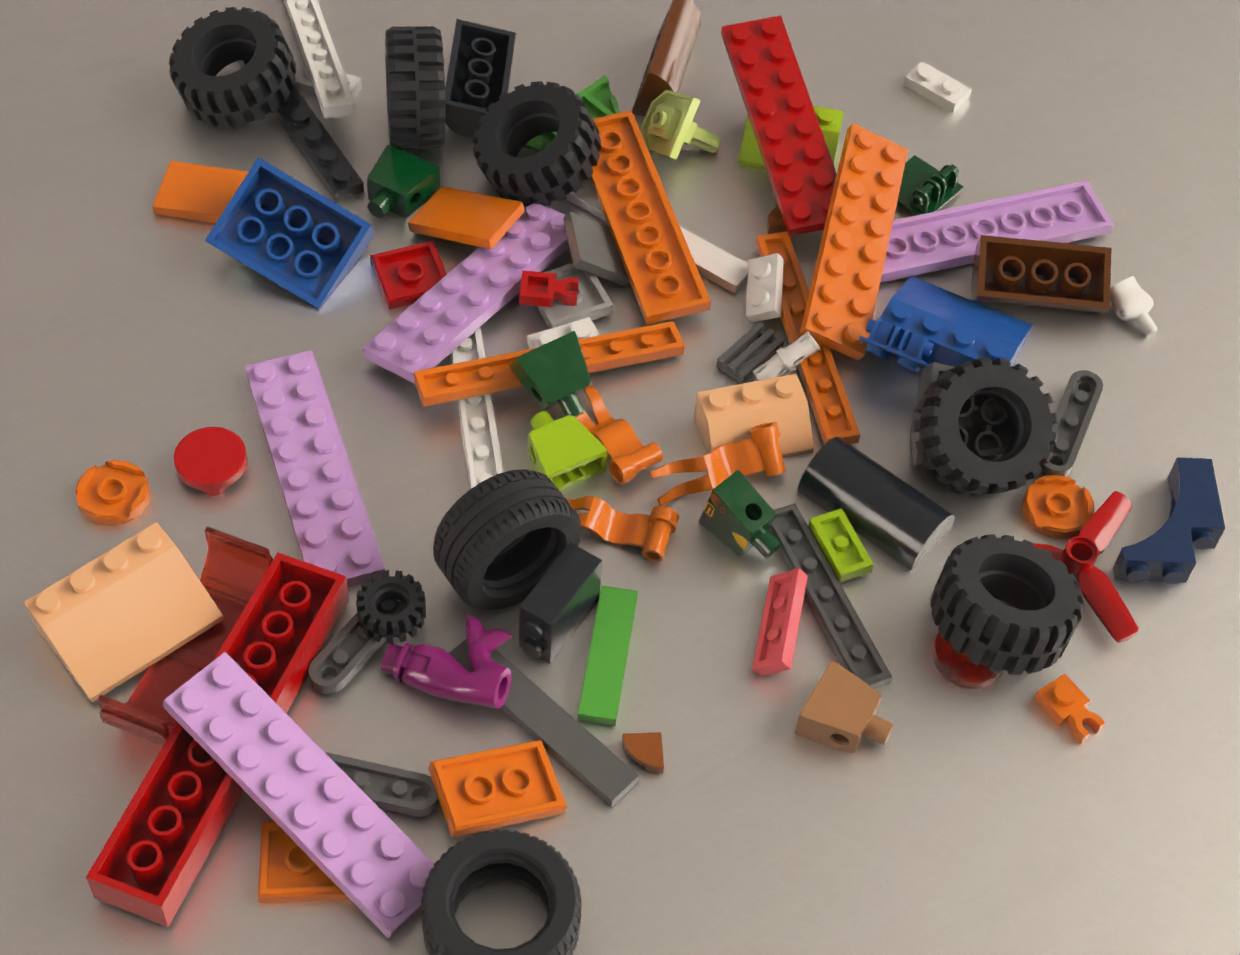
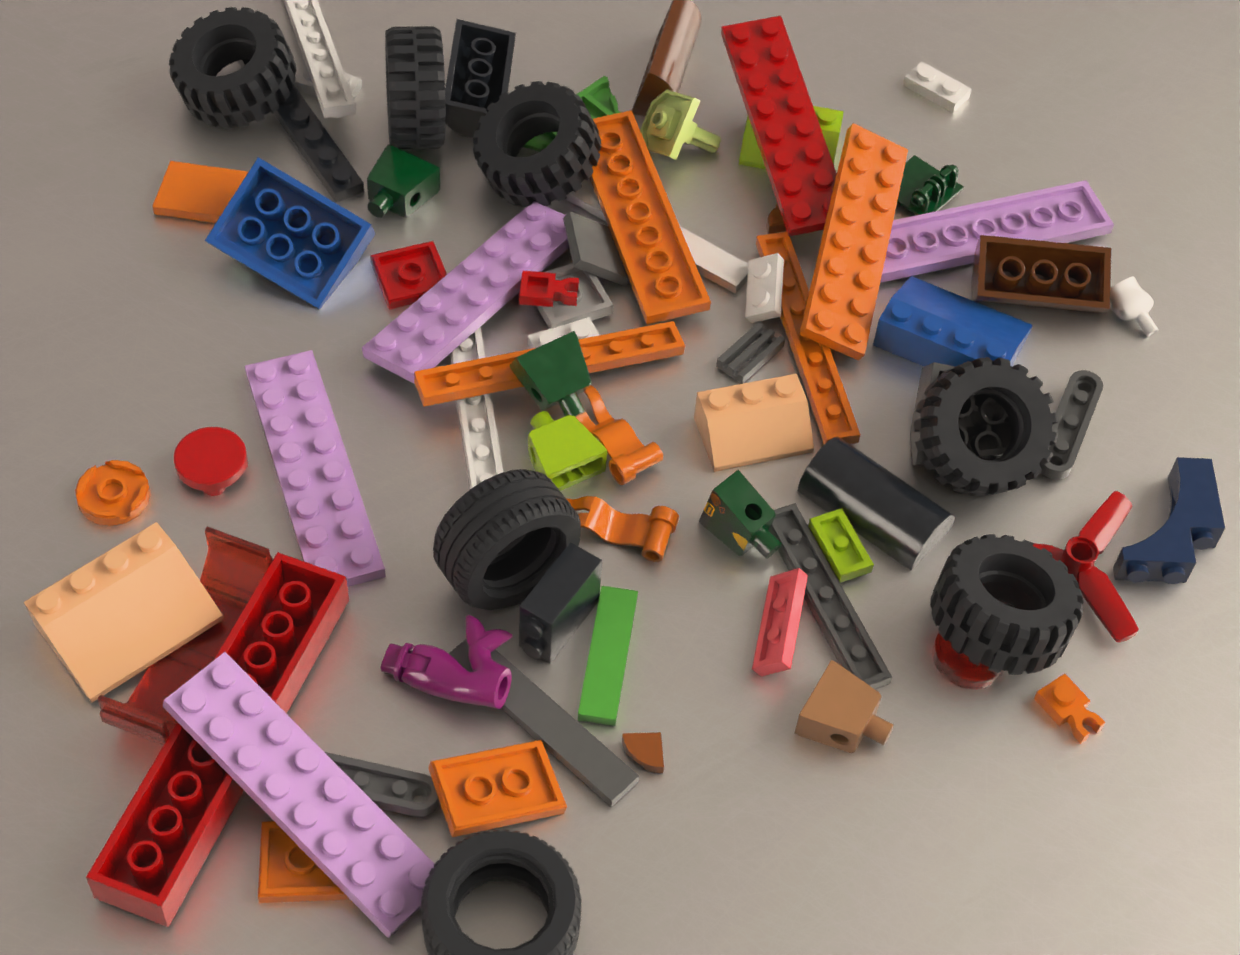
(348, 652): dark grey plate -> none
(391, 588): black tyre -> none
(466, 217): orange tile -> none
(747, 456): orange flag -> none
(787, 358): white pin -> none
(909, 358): blue hinge -> none
(1057, 506): orange tile -> none

